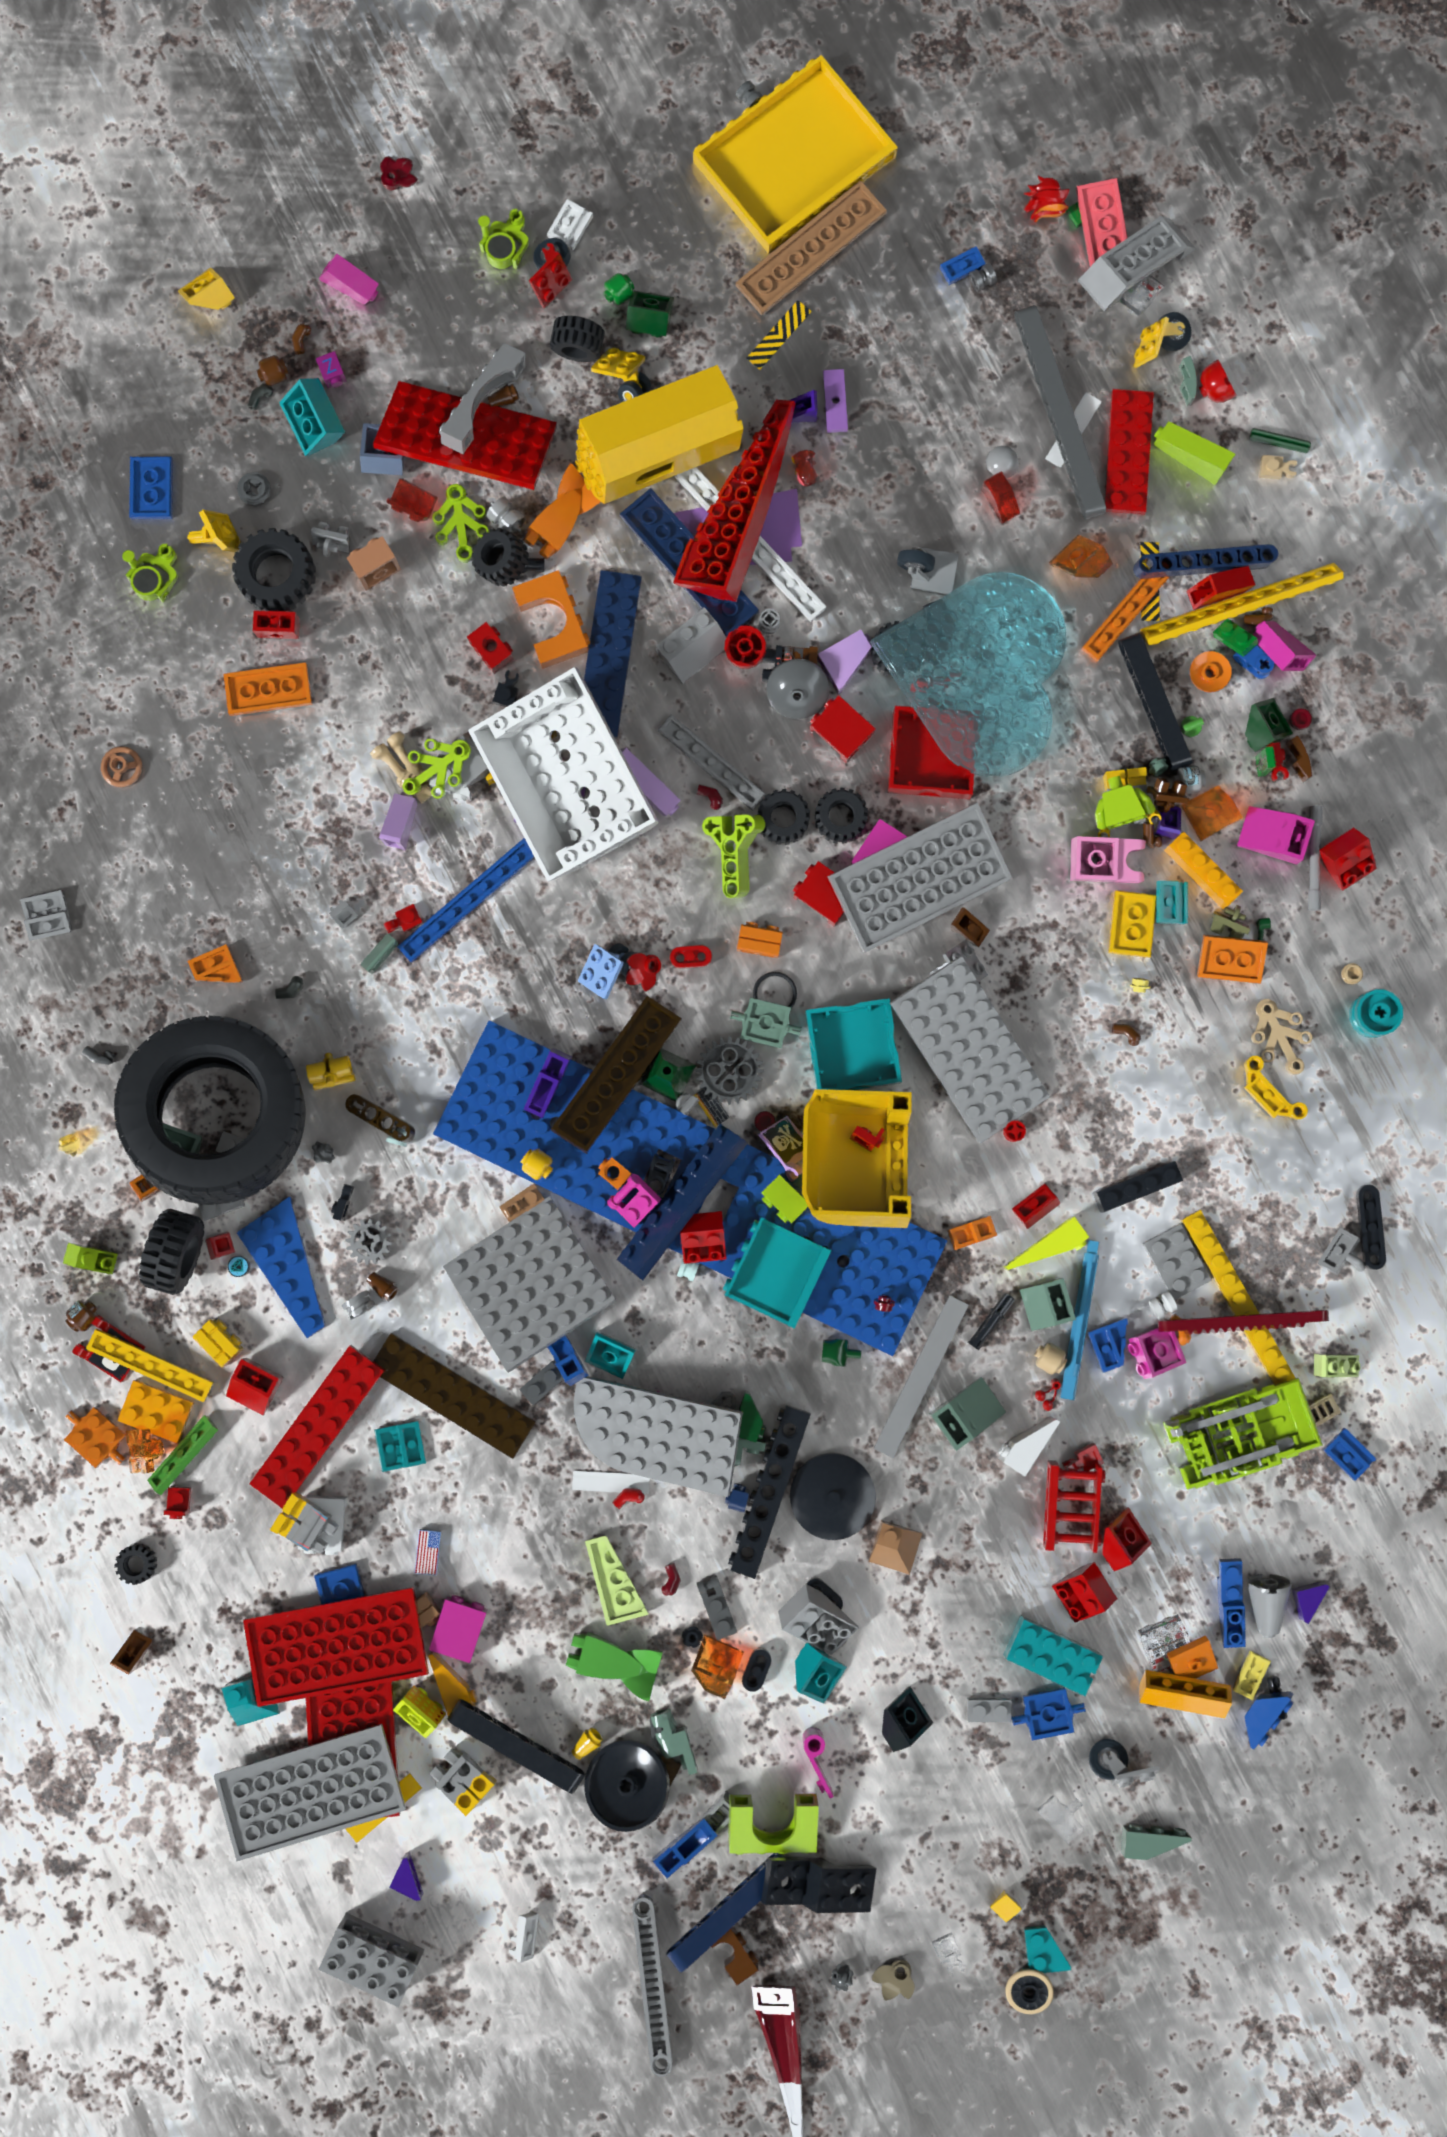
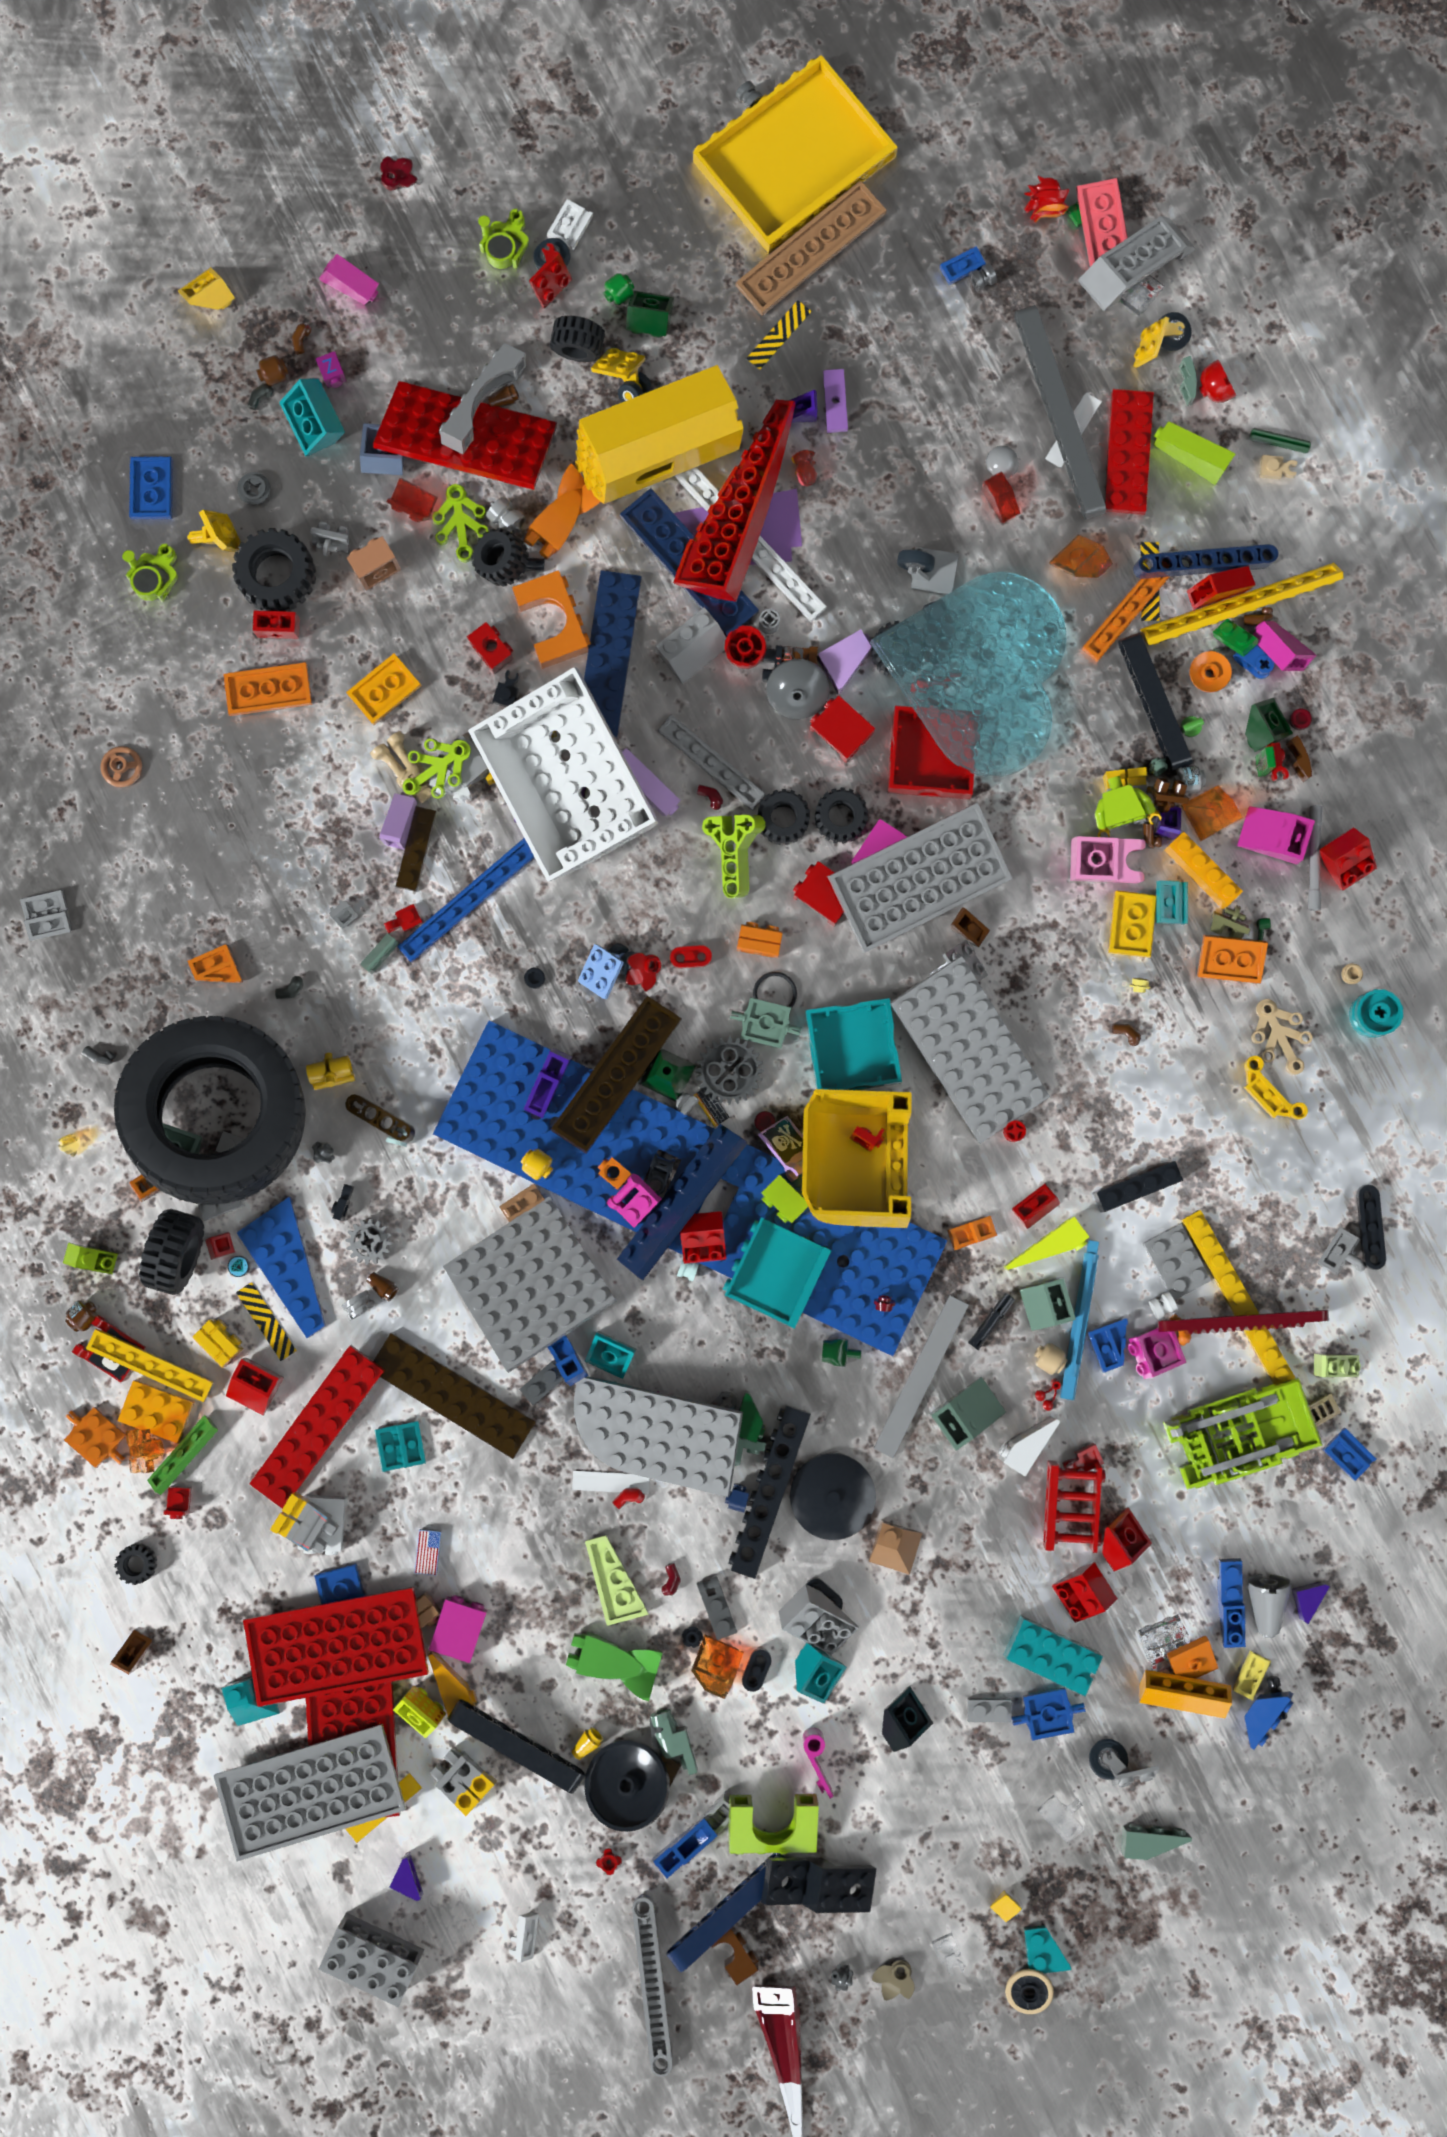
(266, 1321): none -> sticker
(383, 689): none -> light orange plate
(416, 849): none -> dark brown plate
(534, 978): none -> black tile
(602, 1862): none -> red plate

